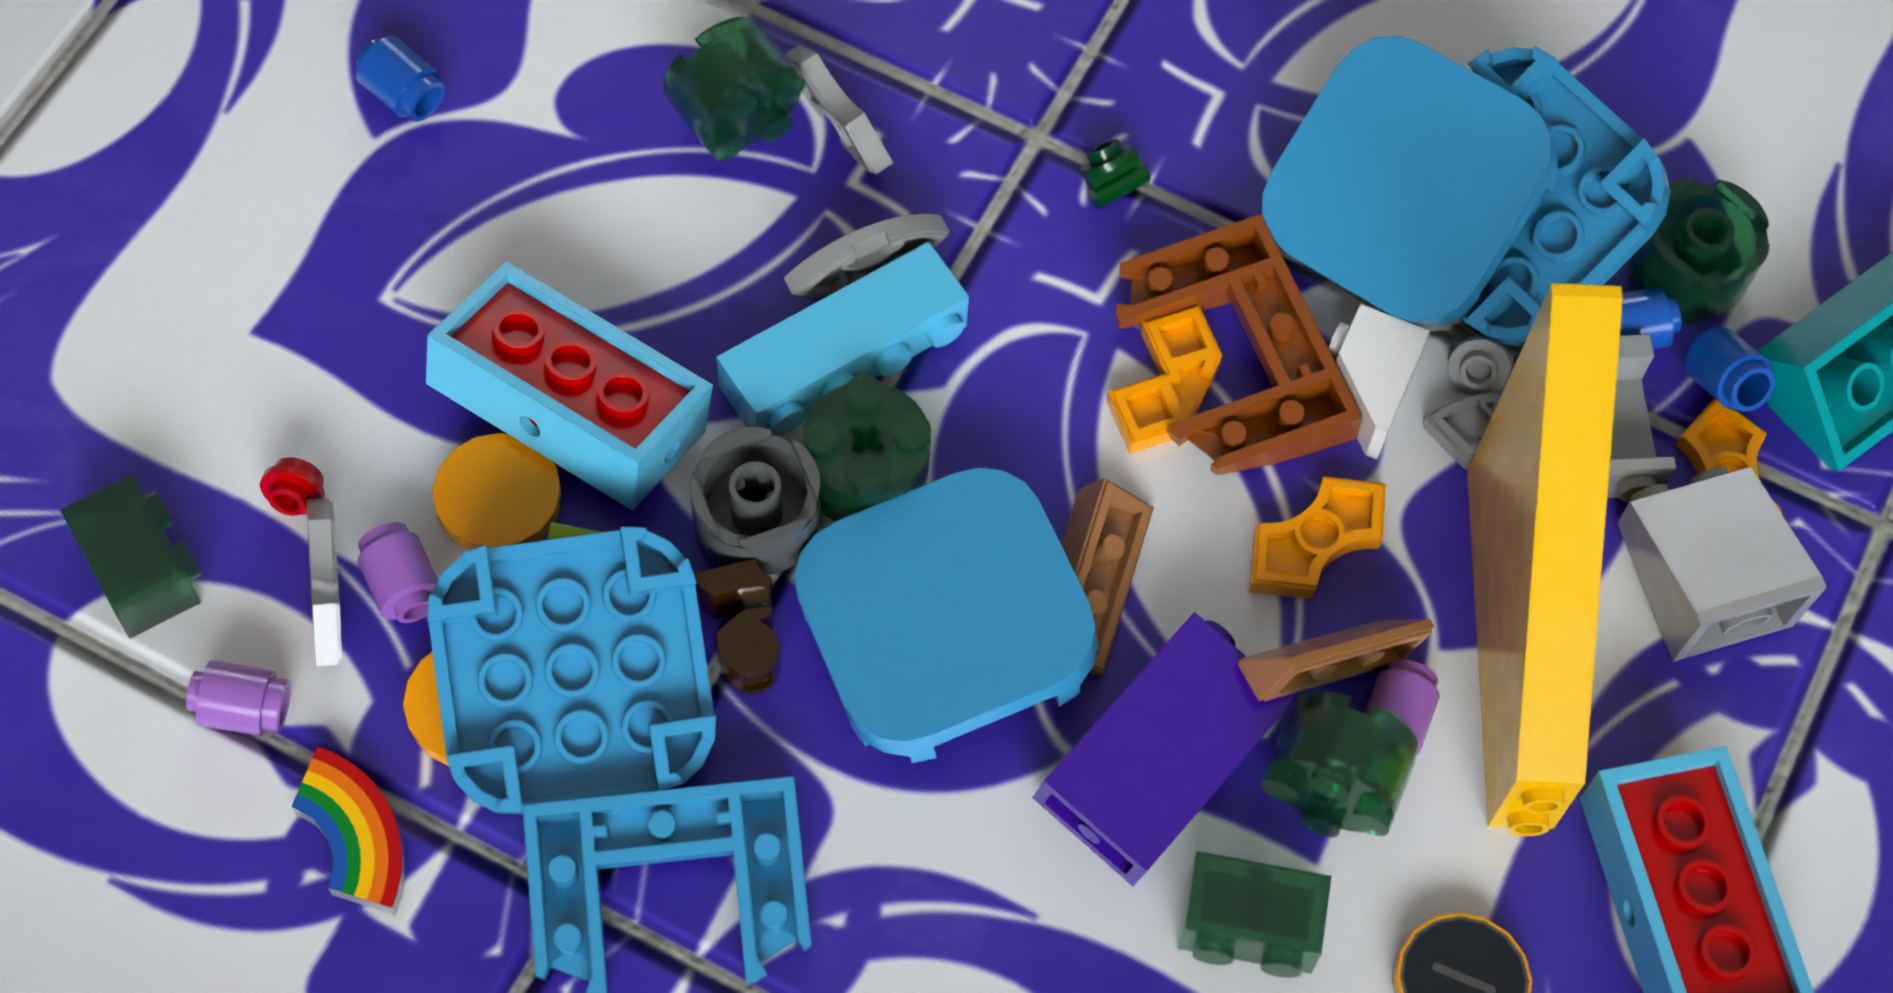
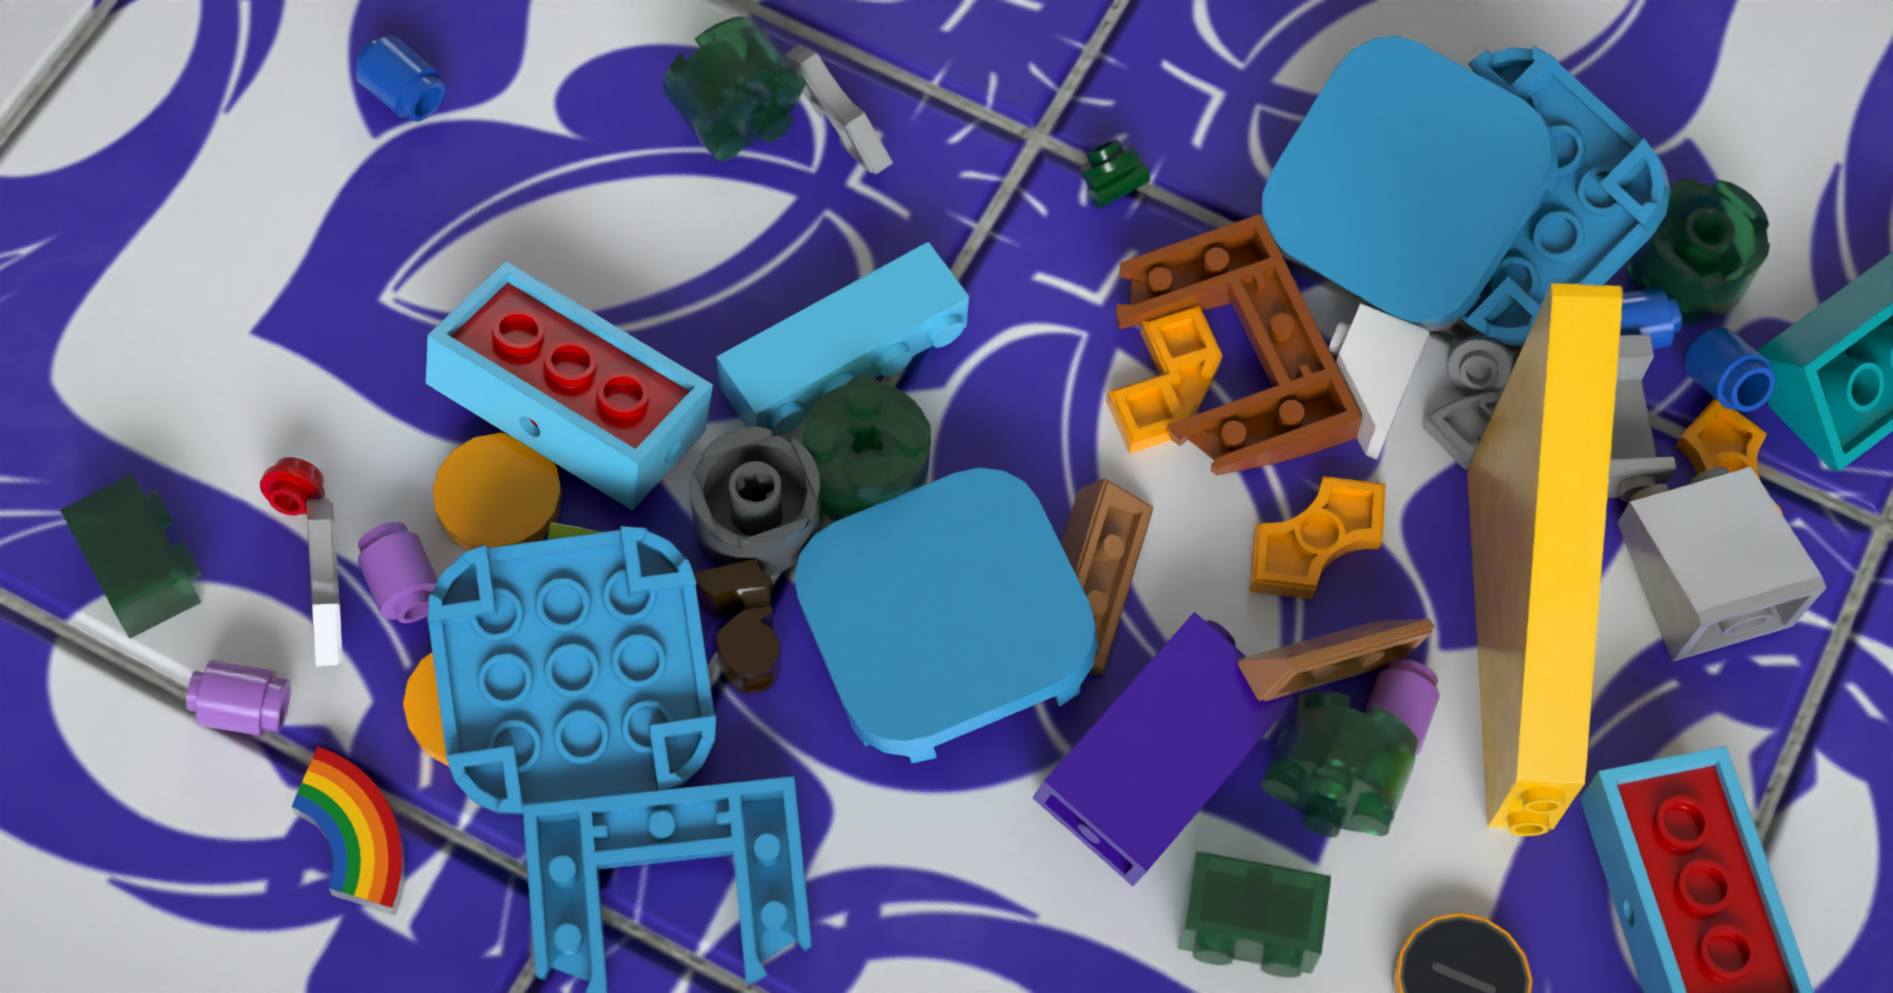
(863, 253): light grey tile -> none

